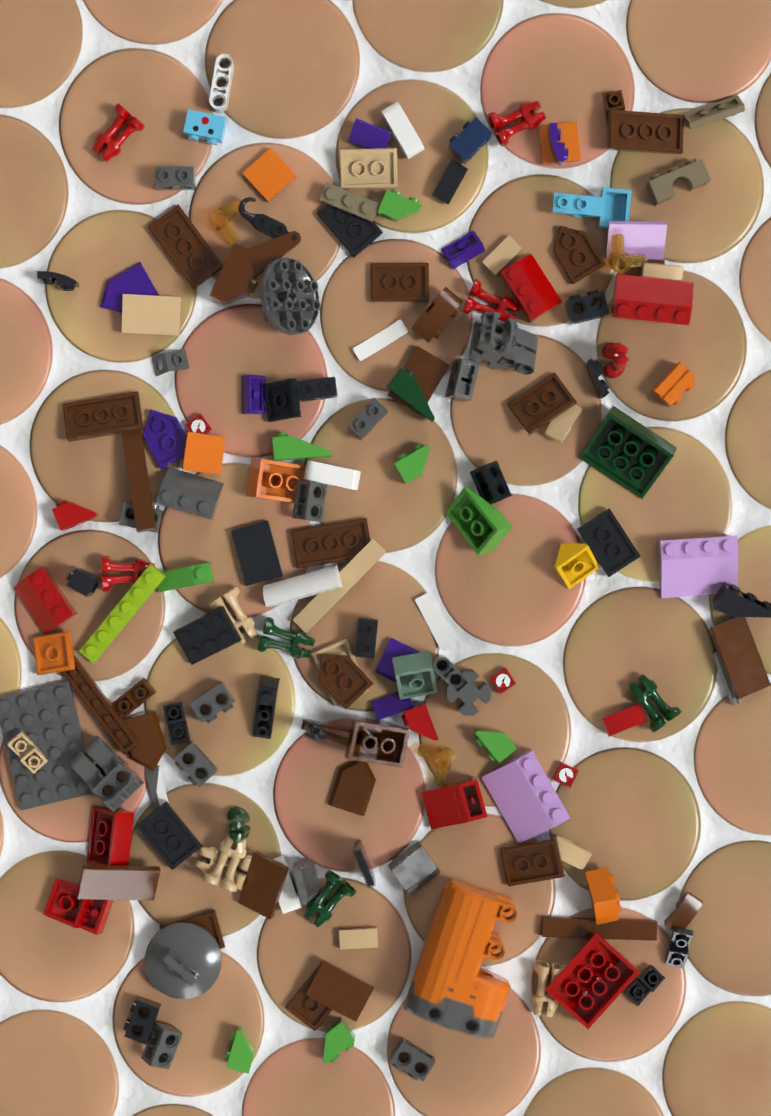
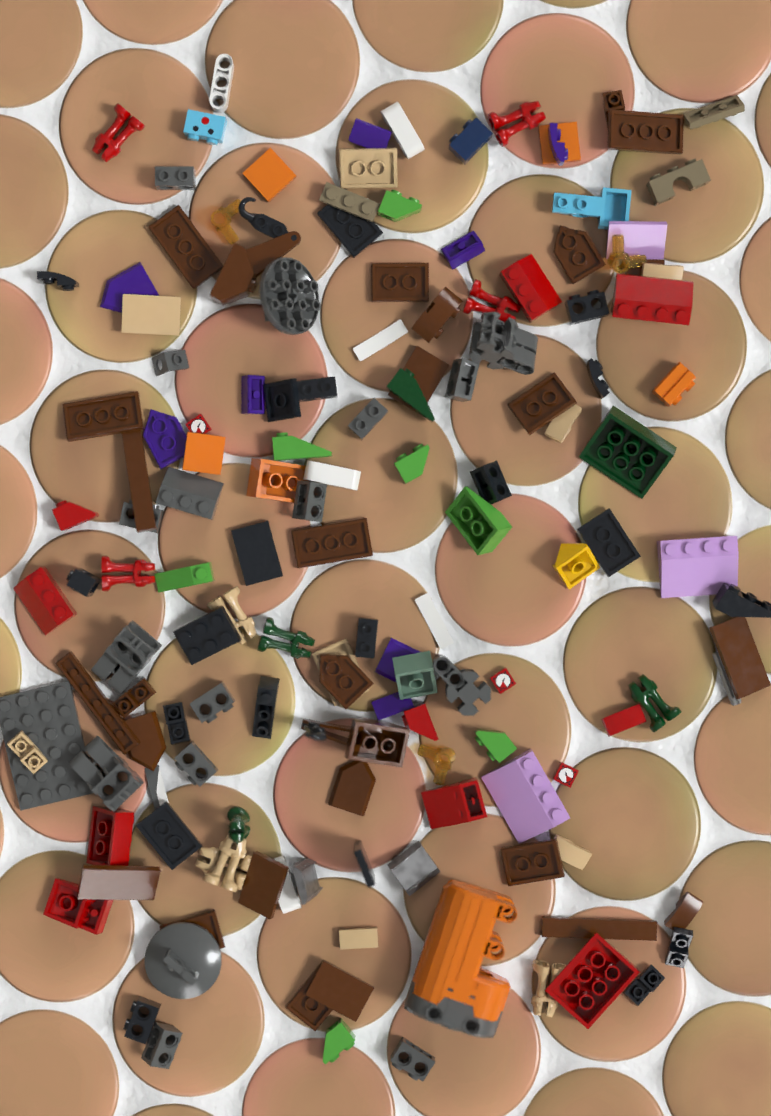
(53, 653): orange tile -> none
(122, 613): lime plate -> none
(131, 650): none -> dark grey connector
(242, 1052): bright green slope -> none
(302, 586): white brick -> none
(318, 903): dark green piece -> none
(349, 577): tan tile -> none
(450, 181): black slope -> none
(501, 255): tan tile -> none
(603, 896): orange brick -> none
(617, 353): red piece -> none

